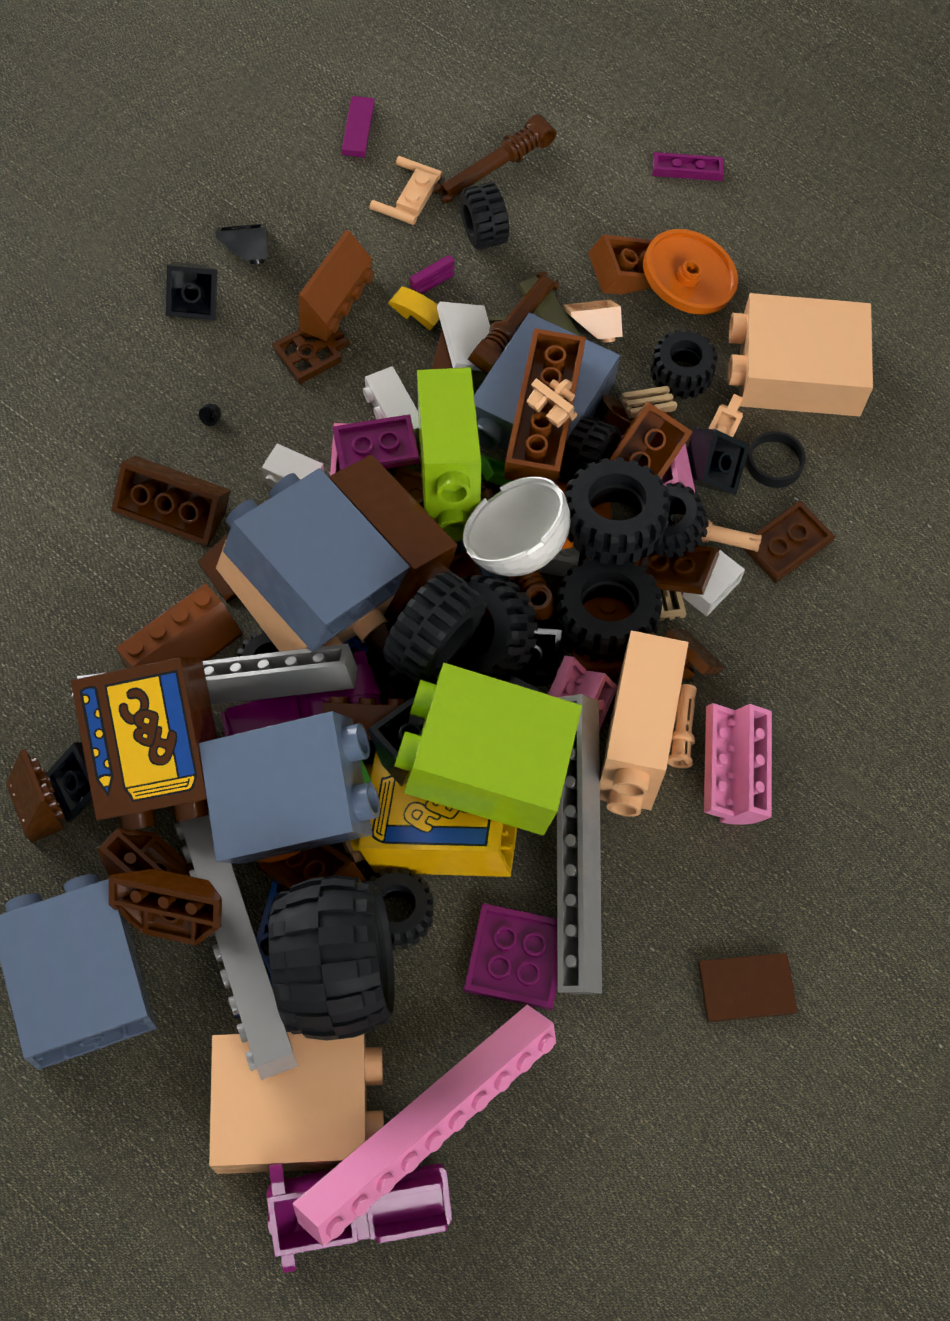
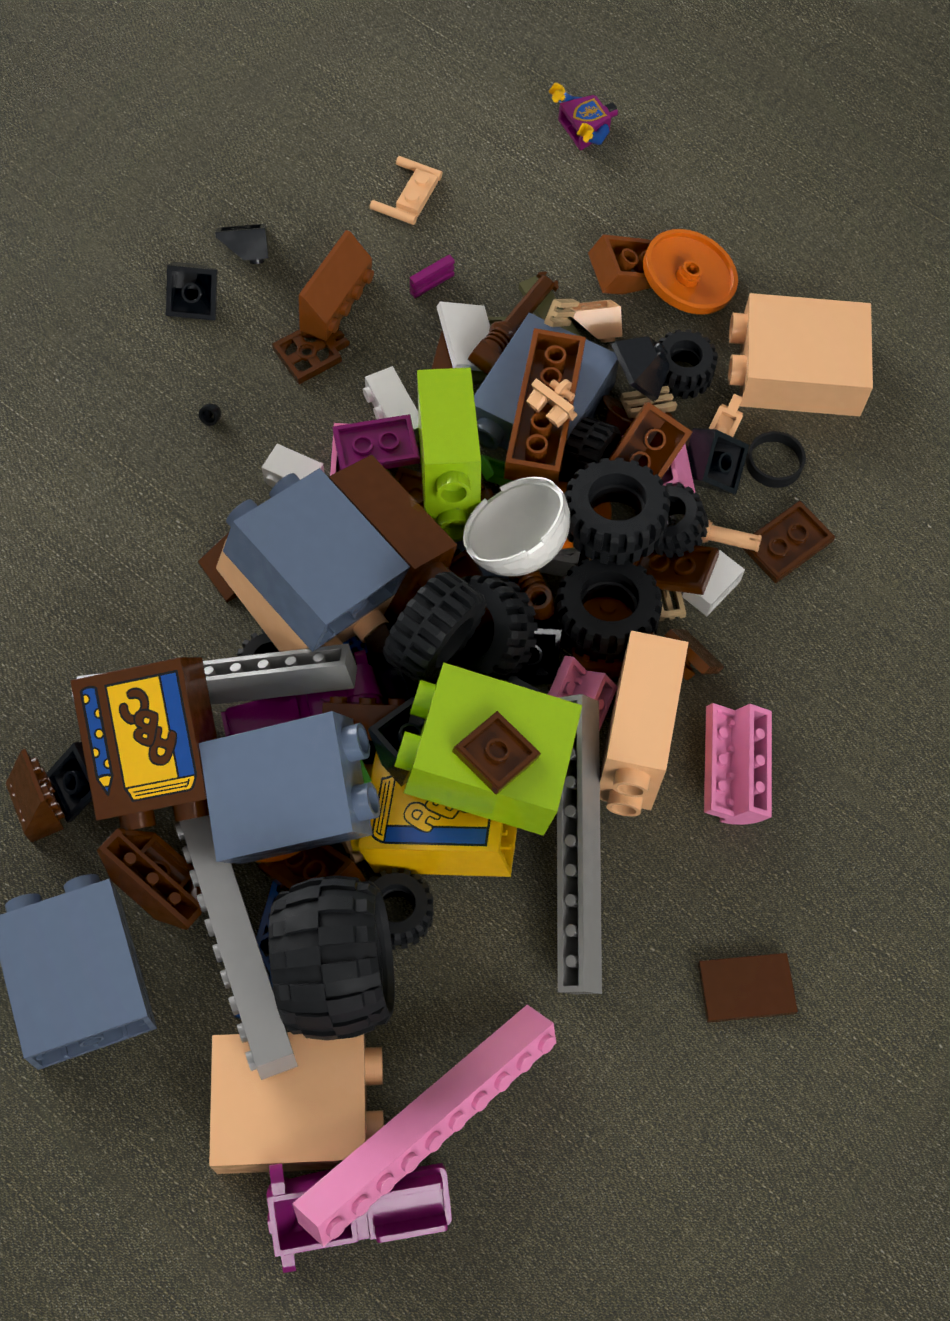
(167, 904): reddish brown wedge -> none
(170, 499): reddish brown slope -> none
(190, 628): dark orange slope -> none
(358, 126): magenta tile -> none
(410, 302): yellow slope -> none
(484, 215): black tyre -> none
(496, 752): none -> reddish brown tile
(514, 957): magenta plate -> none
(535, 134): reddish brown piece -> none
(561, 316): none -> tan tile
(583, 117): none -> torso
(643, 364): none -> black slope
(682, 736): light nougat pin -> none
(688, 166): magenta tile -> none

